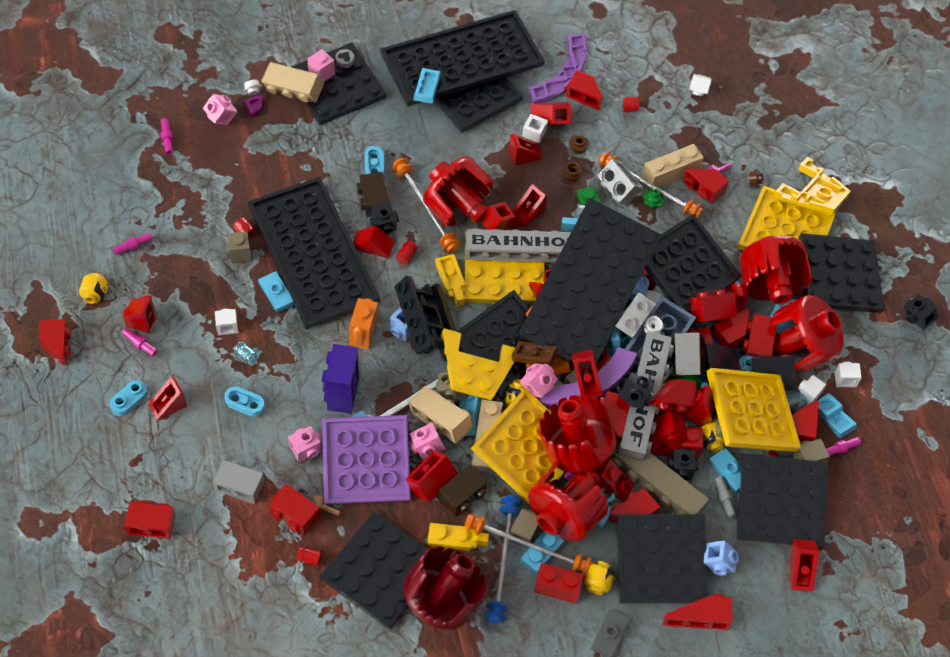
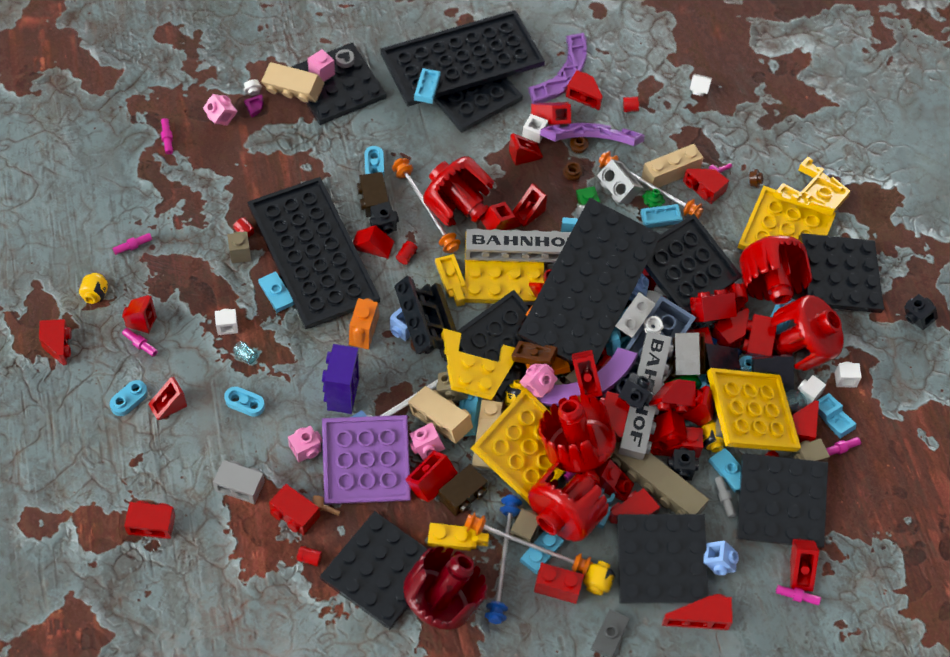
(557, 133): none -> medium lavender tile
(661, 216): none -> medium azure plate
(798, 595): none -> dark pink bar

